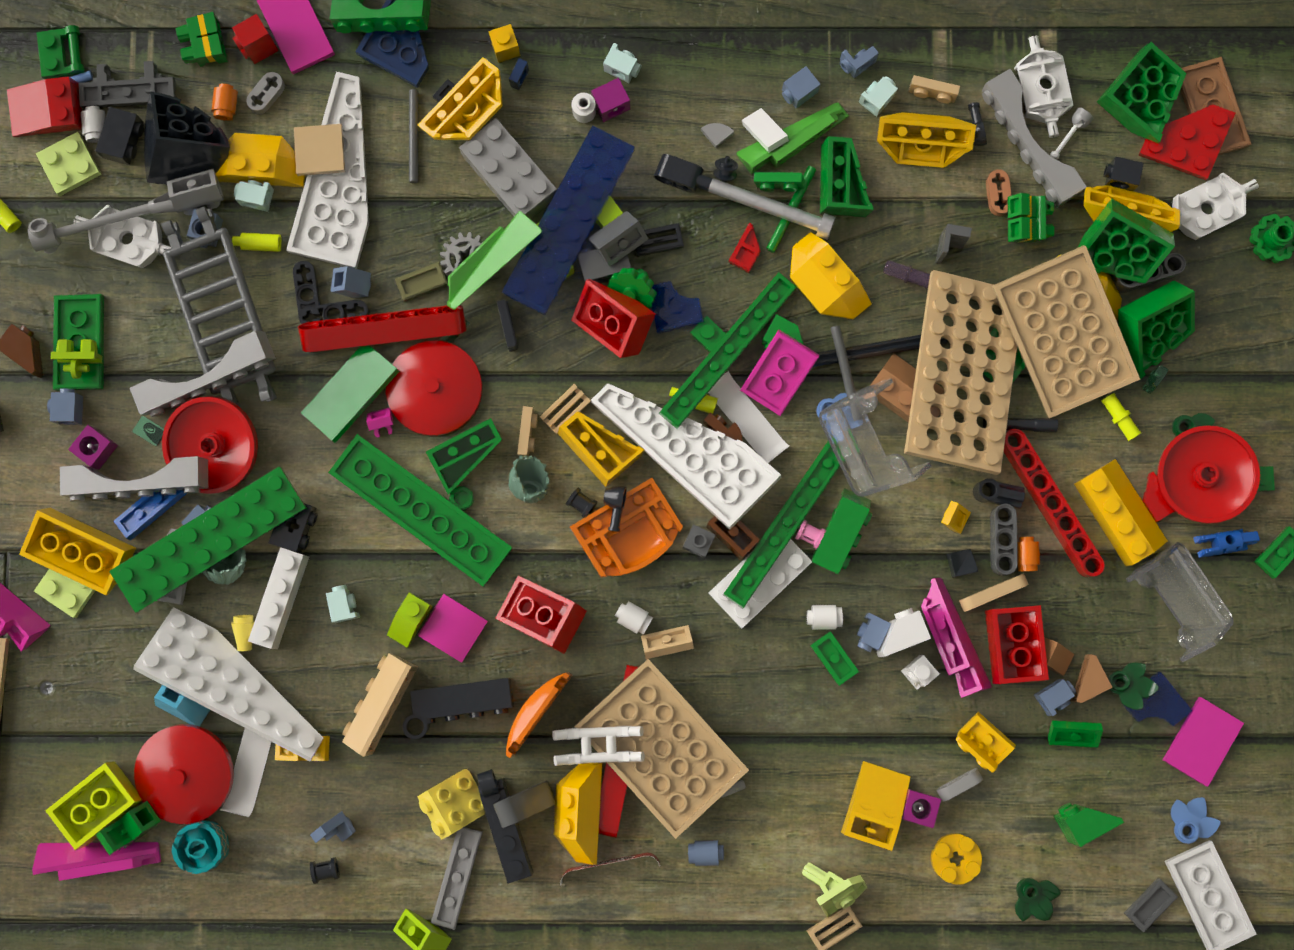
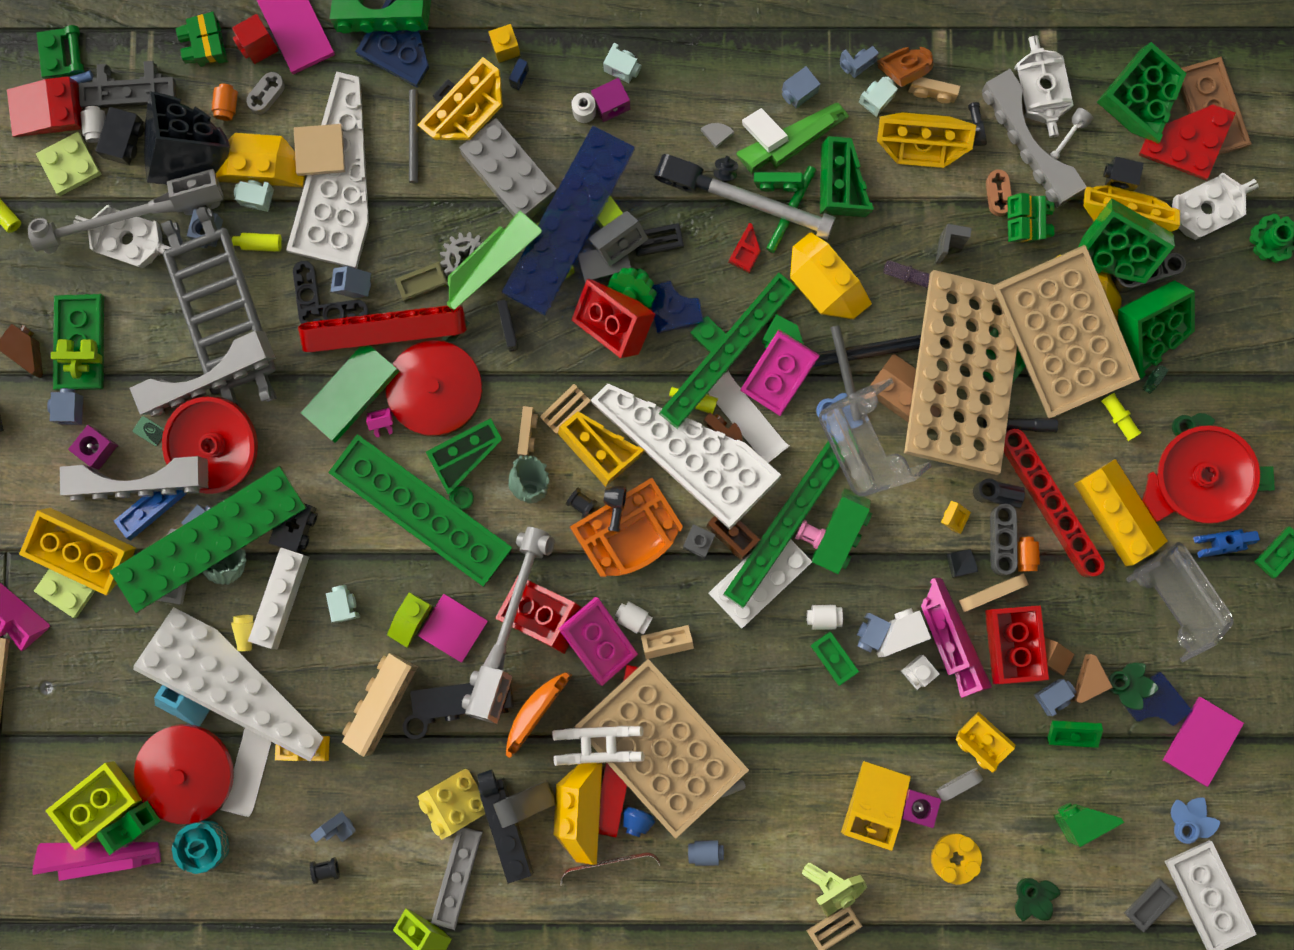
(491, 682): none -> light grey bar
(598, 641): none -> dark pink tile
(637, 821): none -> blue cone
(906, 65): none -> dark orange tile

